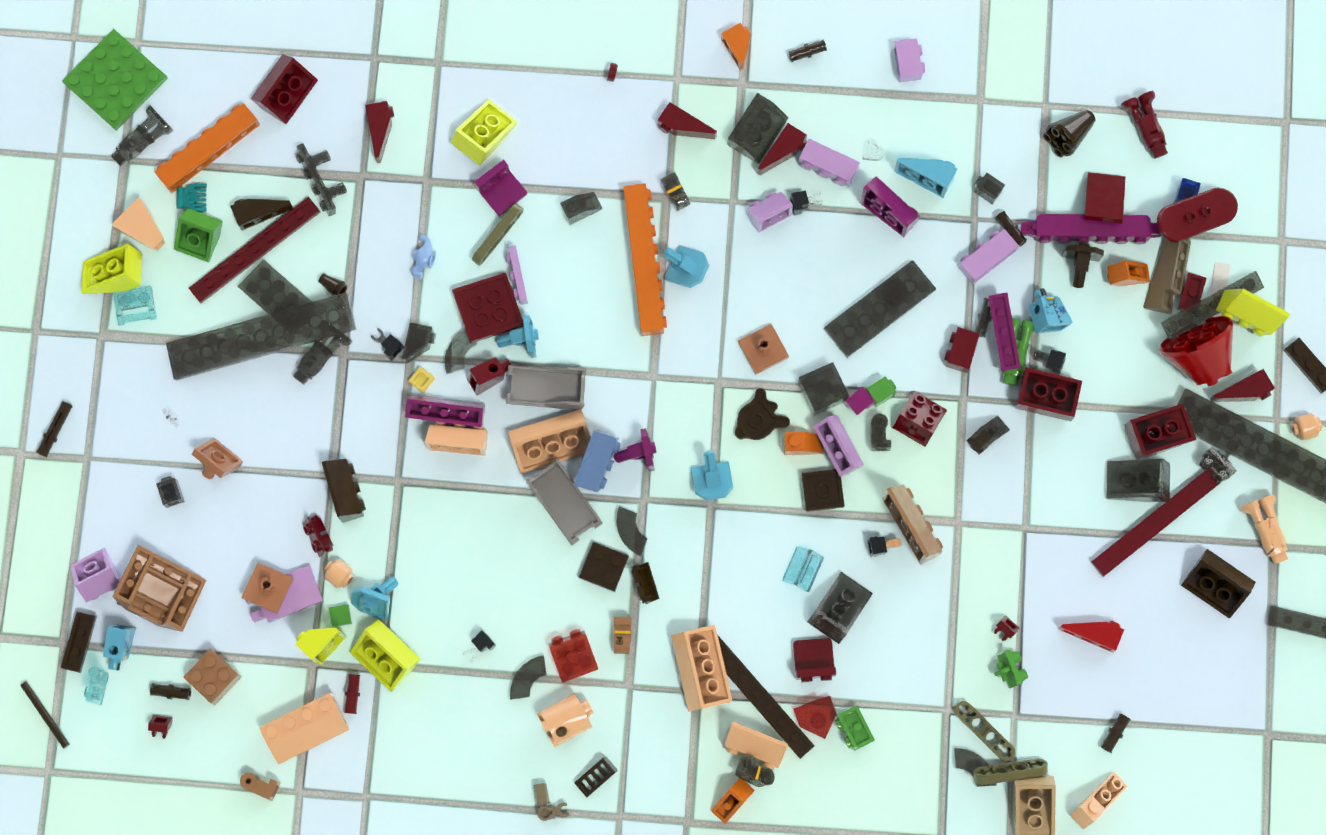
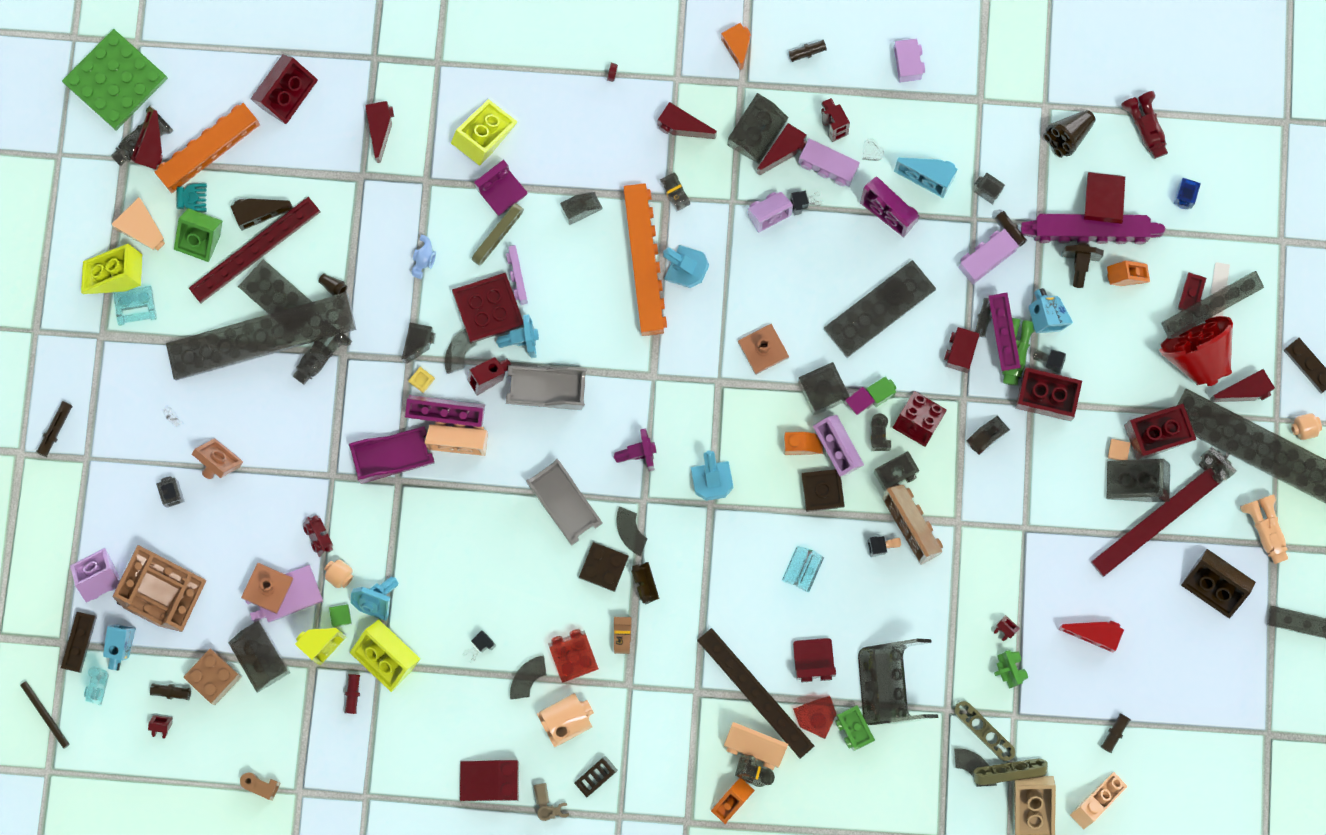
(148, 146): none -> dark red slope
(258, 656): none -> clear smoke slope
(304, 728): light nougat slope -> none
(318, 188): clear smoke plate -> none
(344, 489): dark brown slope -> none
(390, 344): black piece -> none
(390, 454): none -> magenta piece
(489, 780): none -> dark red slope
(550, 439): light nougat slope -> none
(597, 461): medium blue slope -> none
(701, 668): light nougat slope -> none
(758, 418): dark brown tile -> none
(835, 118): none -> dark red hips
(840, 607): clear smoke slope -> none
(884, 683): none -> clear smoke windscreen
(901, 463): none -> clear smoke brick
(1118, 450): none -> light nougat tile
(1168, 276): dark tan wedge -> none
(1197, 214): dark red piece -> none
(1251, 311): neon yellow slope -> none

